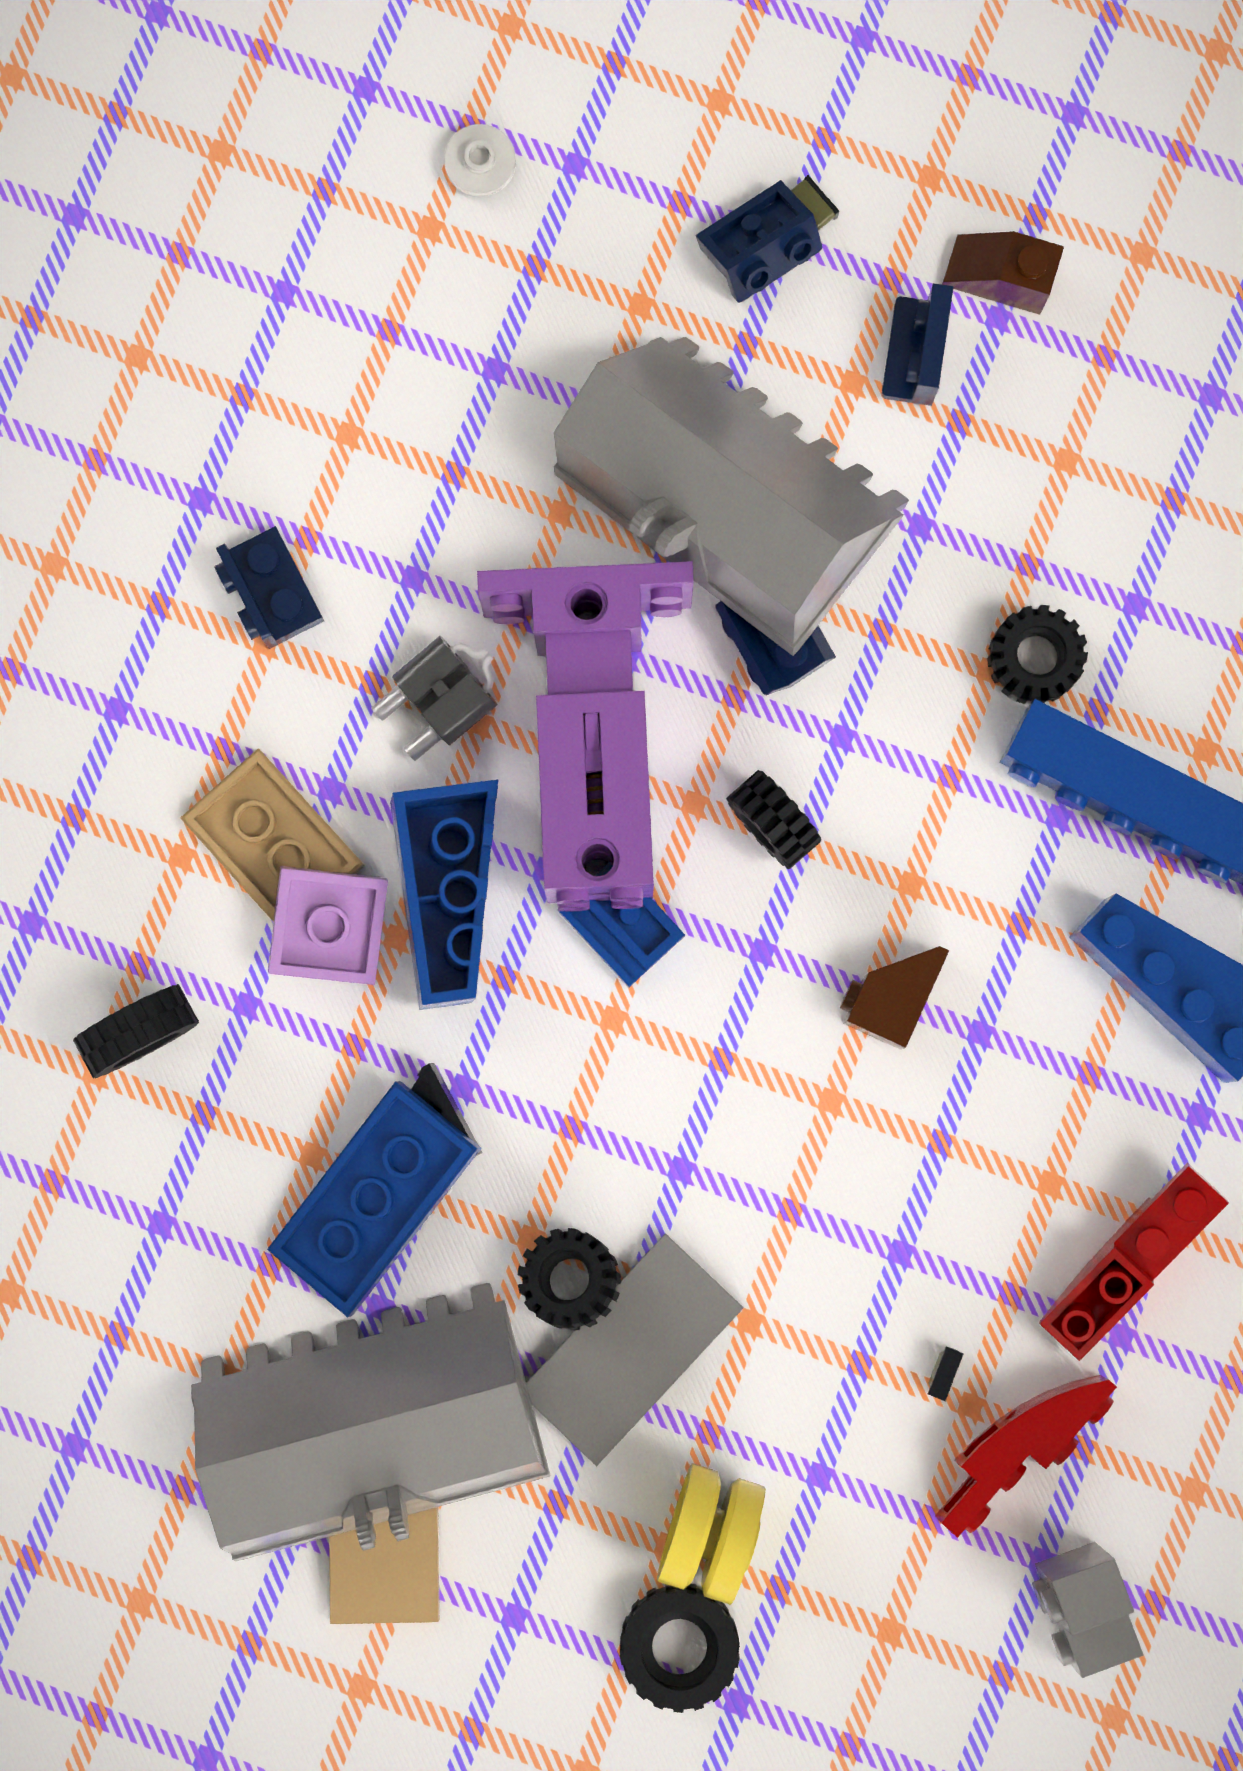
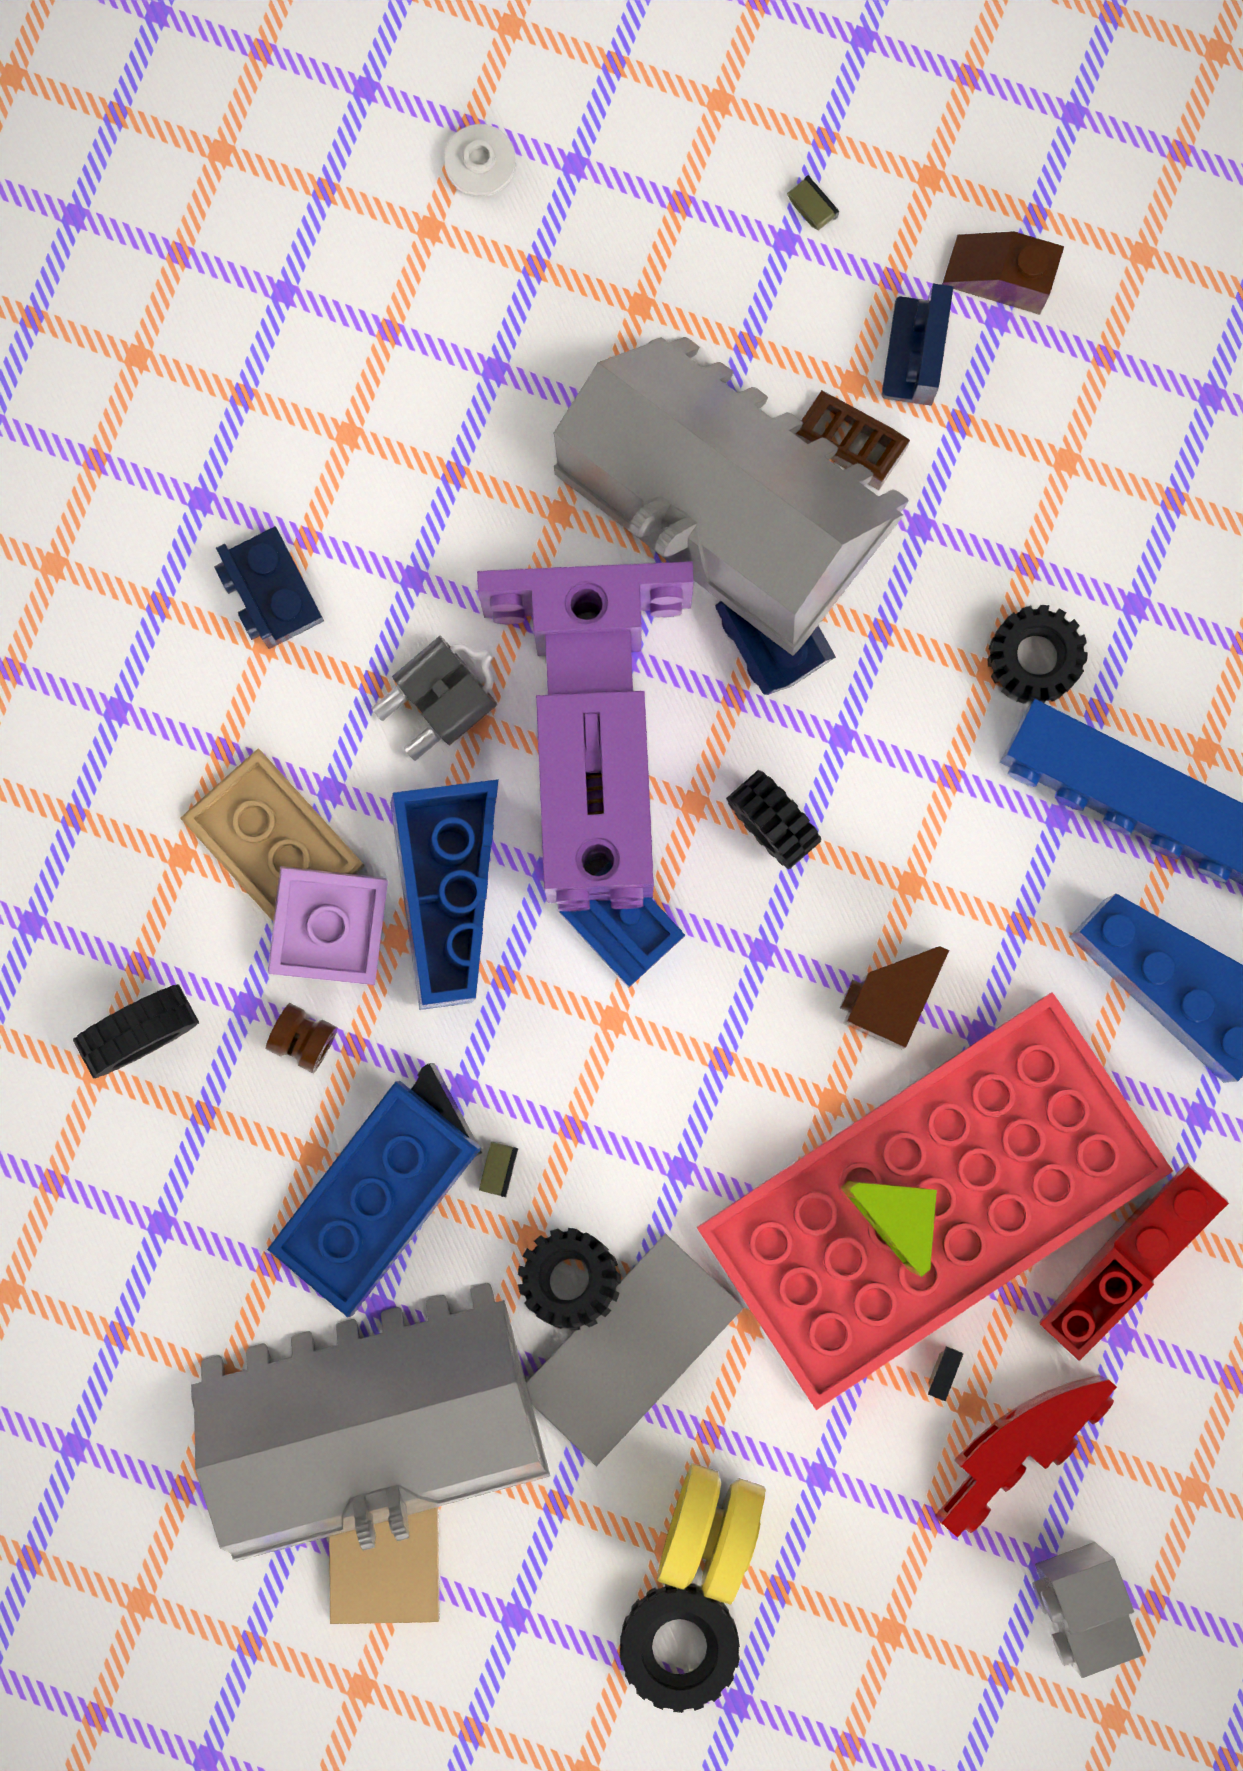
(301, 1038): none -> reddish brown wheel
(498, 1169): none -> olive piece
(761, 240): dark blue bracket -> none
(878, 432): none -> reddish brown slope
(900, 1217): none -> lime slope
(1023, 1158): none -> coral plate

